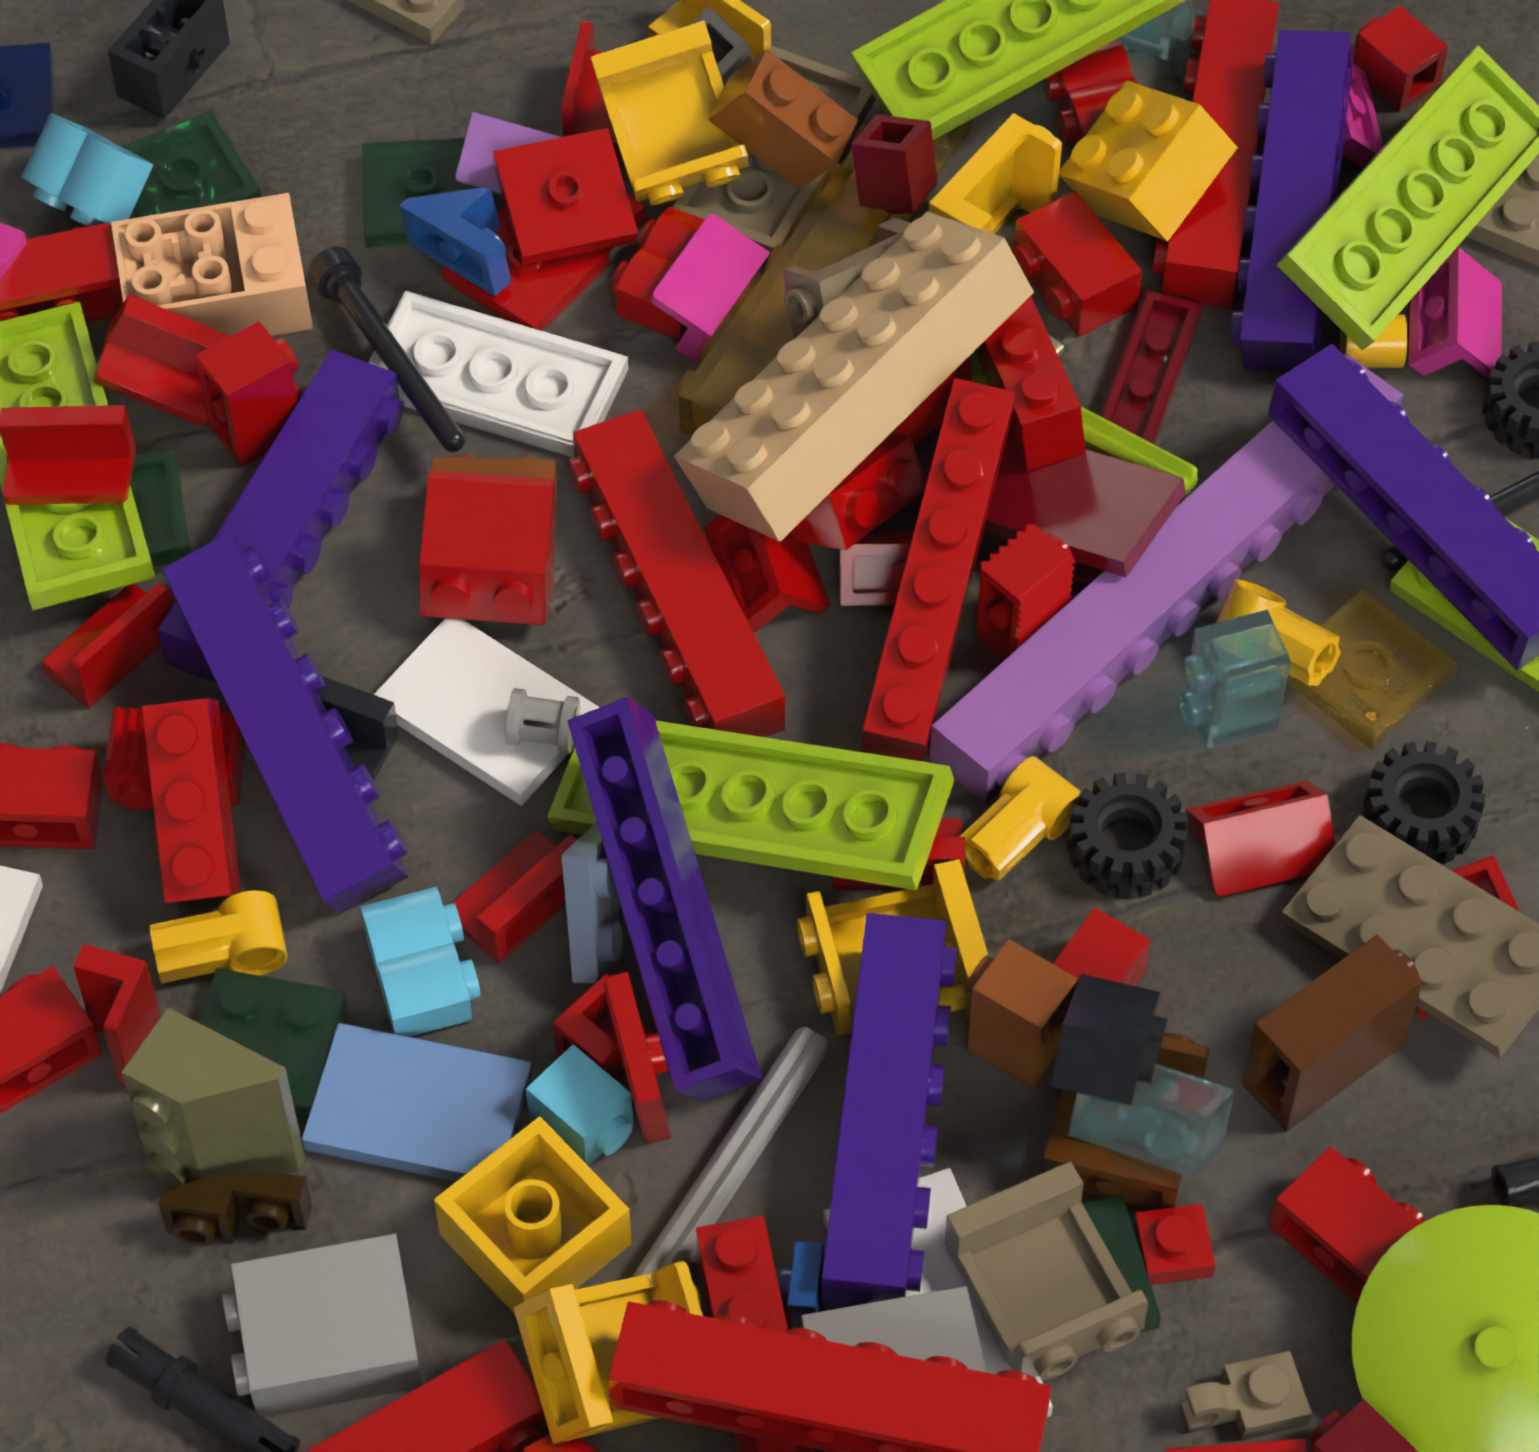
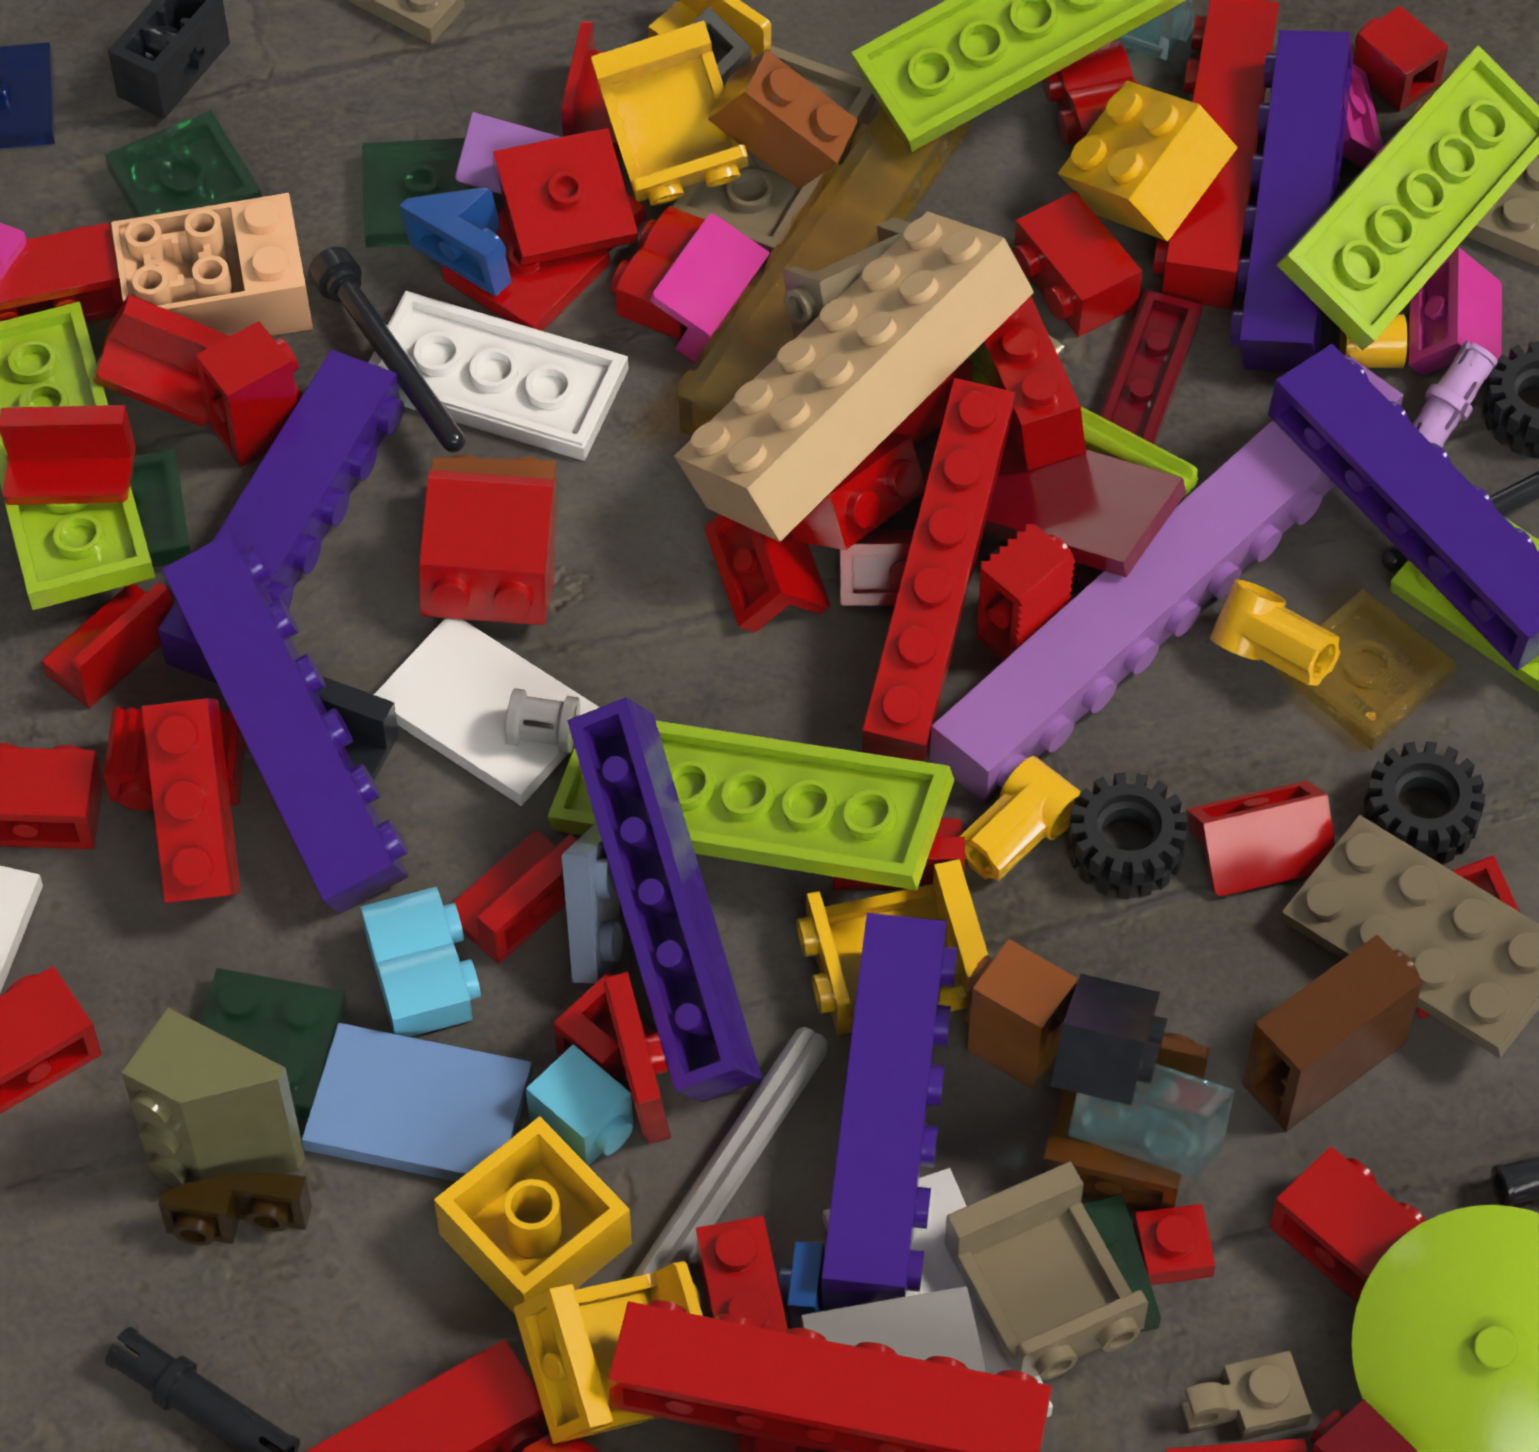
(85, 172): medium azure brick -> none
(117, 1000): red panel -> none
(239, 937): yellow piece -> none
(322, 1326): light grey brick -> none
(675, 578): red brick -> none
(894, 164): dark red brick -> none
(1006, 174): yellow panel -> none
(1105, 950): red brick -> none
(1235, 679): clear light blue brick -> none
(1451, 397): none -> lavender pin

